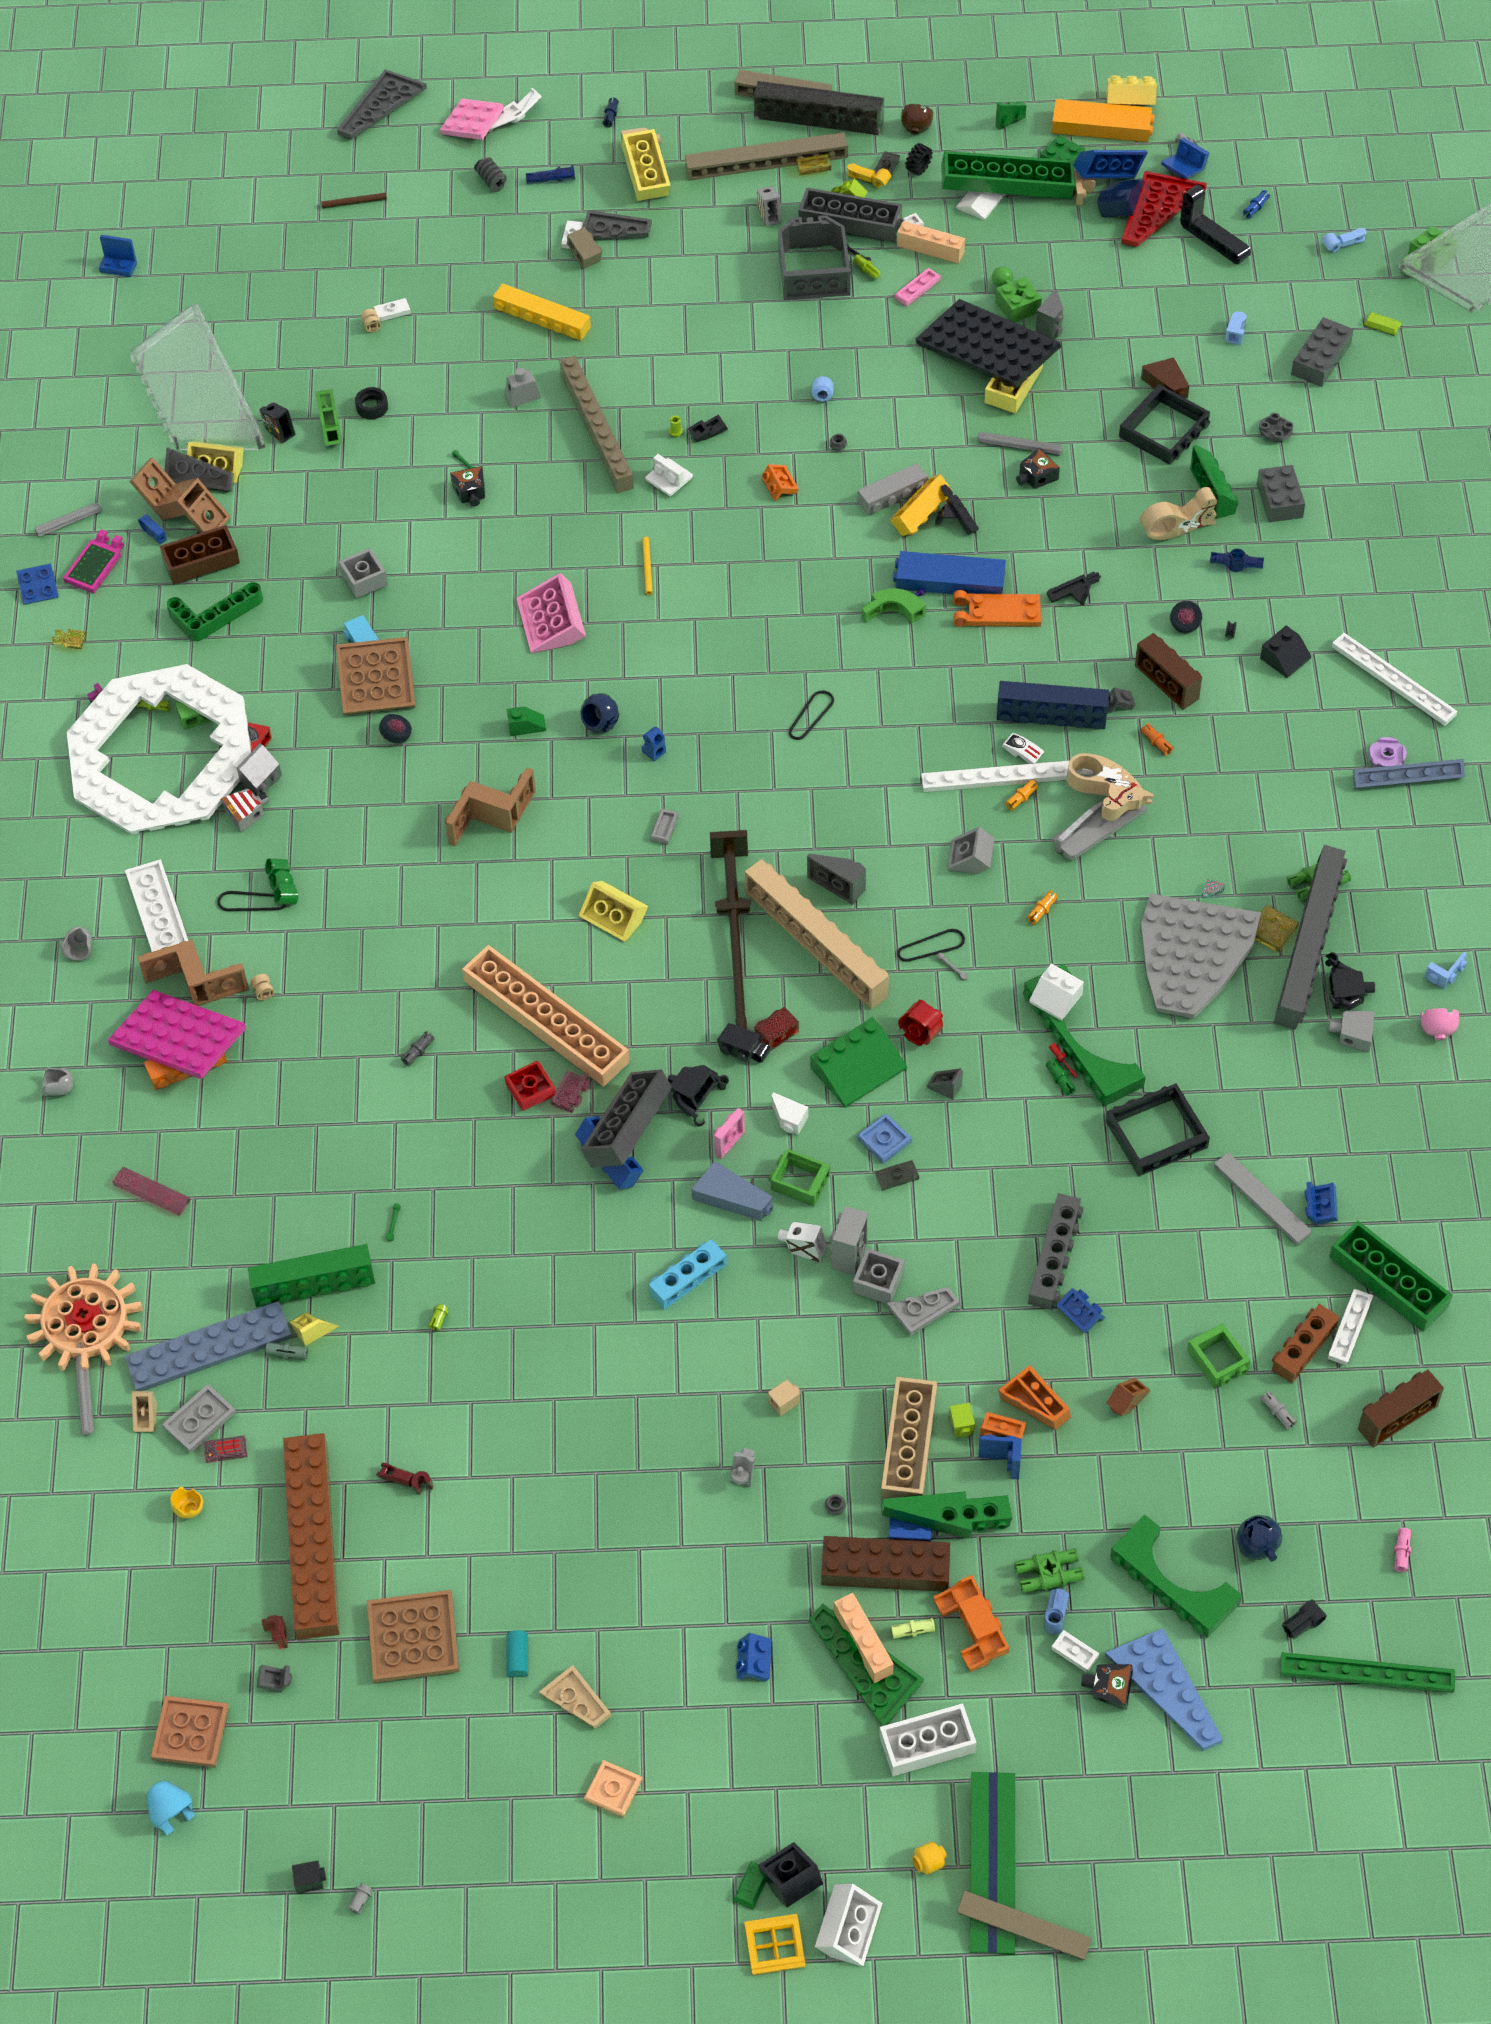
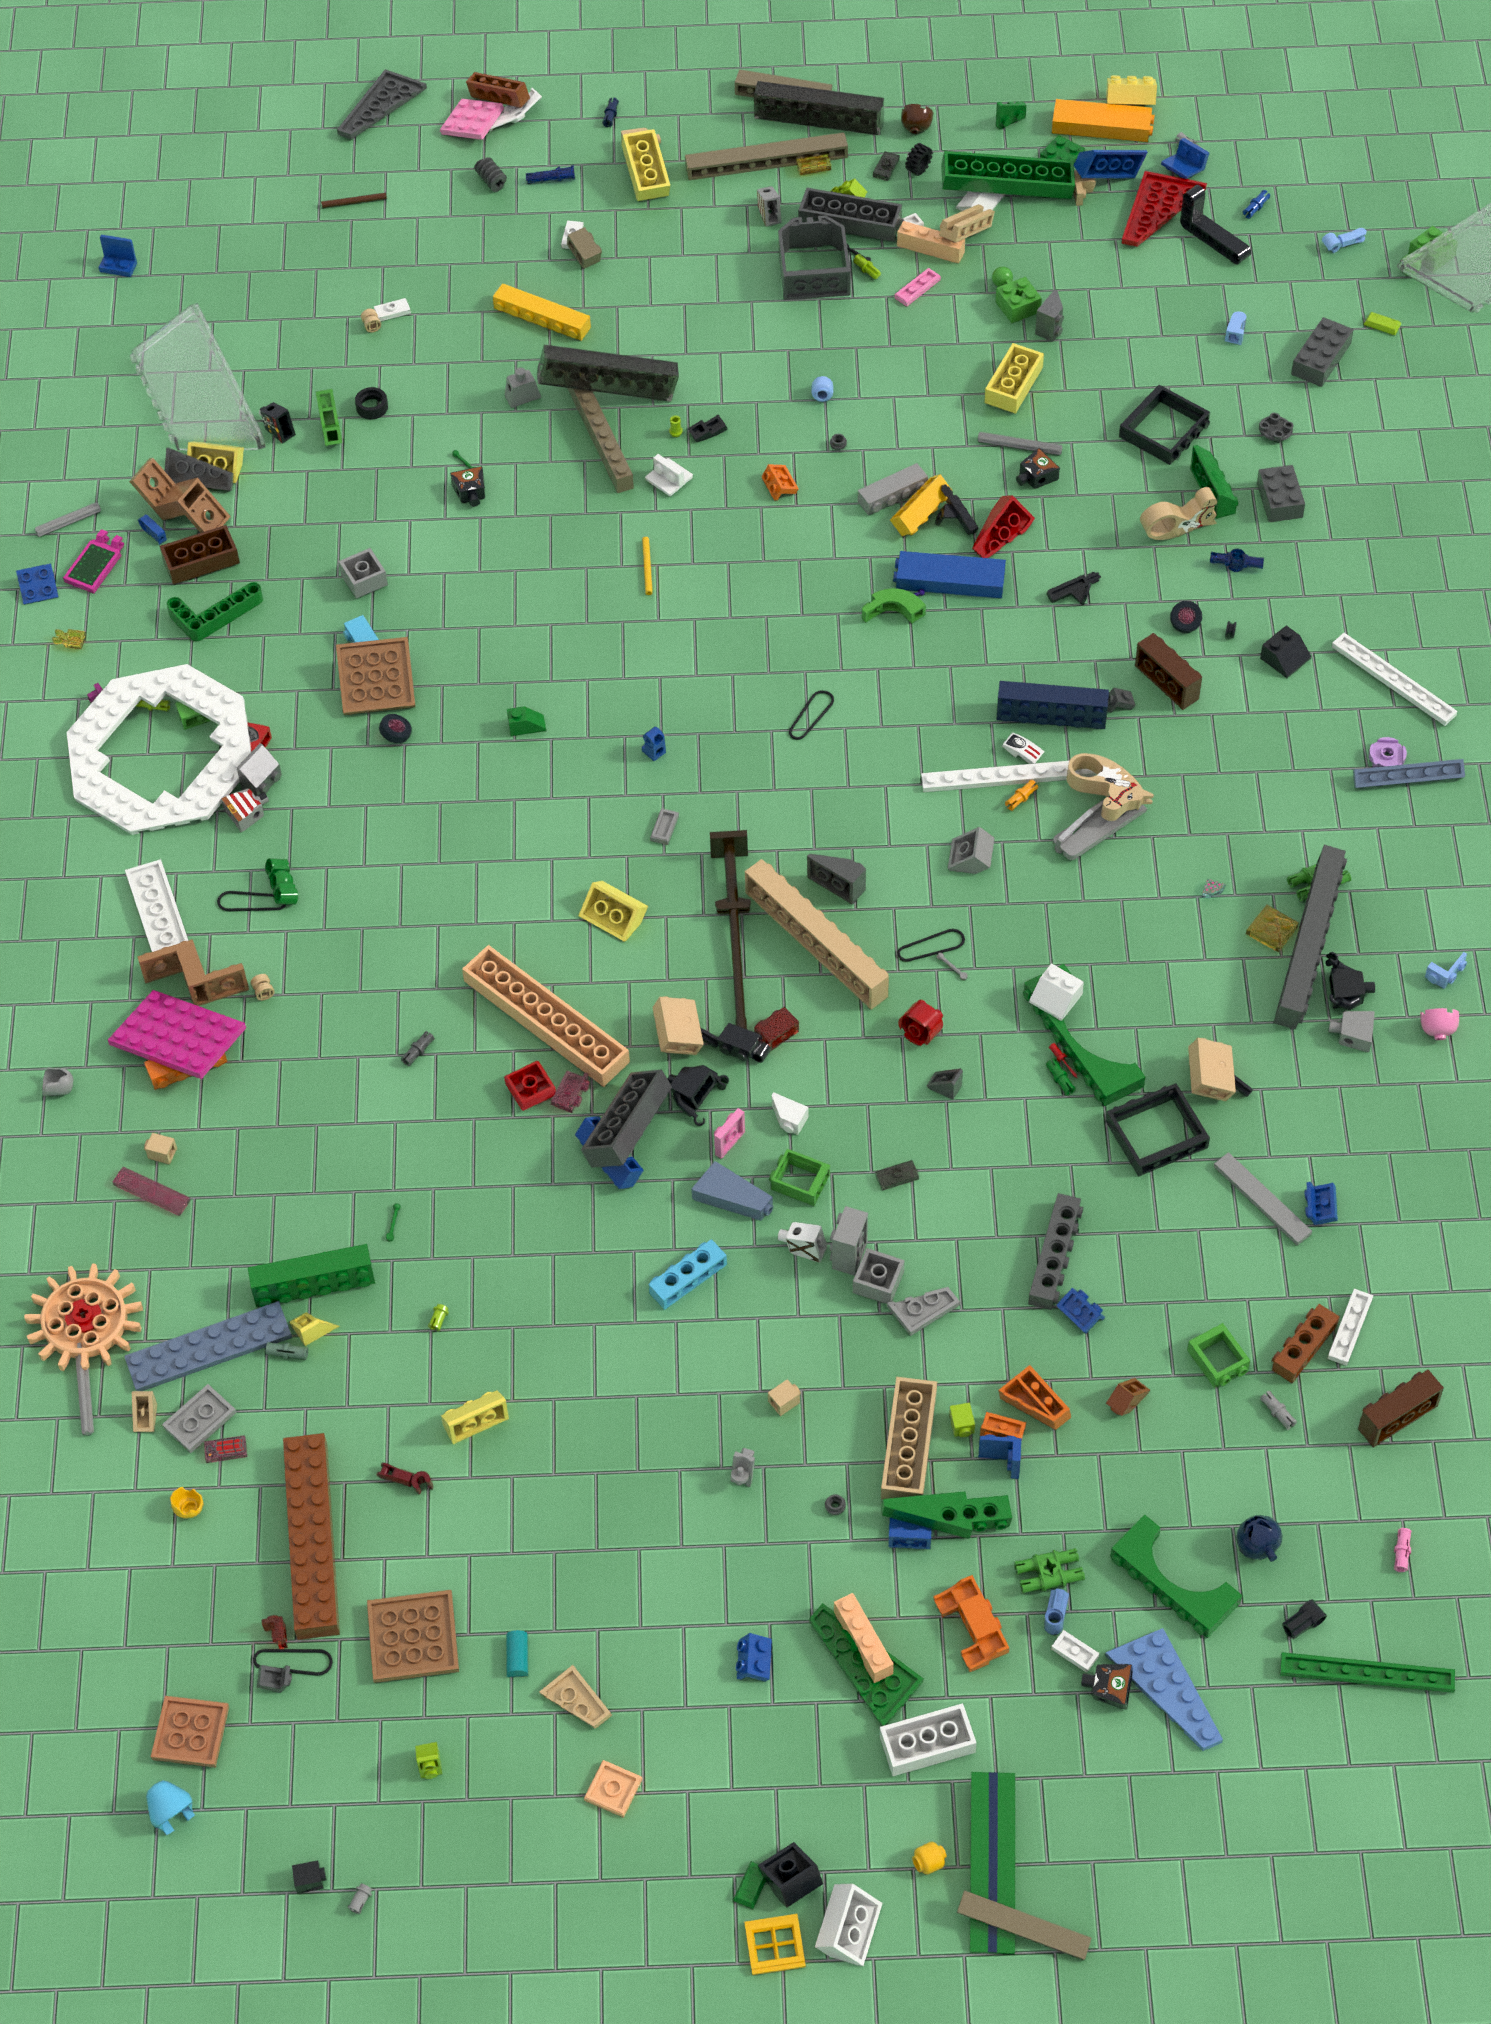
(76, 938): light grey hair -> none
(160, 1148): none -> tan brick
(297, 1650): none -> black piece
(428, 1760): none -> lime slope
(475, 1416): none -> light yellow slope
(490, 806): medium nougat bracket -> none
(498, 89): none -> dark orange brick
(551, 615): bright pink slope -> none
(599, 713): dark blue piece -> none
(607, 373): none -> clear smoke brick
(616, 226): dark grey wing -> none
(680, 1027): none -> tan piece
(857, 1062): green slope -> none
(878, 179): yellow piece -> none
(884, 1138): medium blue tile -> none
(885, 1563): reddish brown brick -> none
(912, 1628): yellowish green pin -> none
(966, 223): none -> tan brick
(988, 343): black plate -> none
(997, 609): orange hinge -> none
(1003, 524): none -> red wedge
(1042, 907): light orange pin -> none
(1120, 198): dark blue slope -> none
(1157, 739): orange pin -> none
(1166, 374): reddish brown slope -> none
(1193, 950): light grey piece -> none
(1214, 1070): none -> tan piece
(1390, 1276): green brick -> none

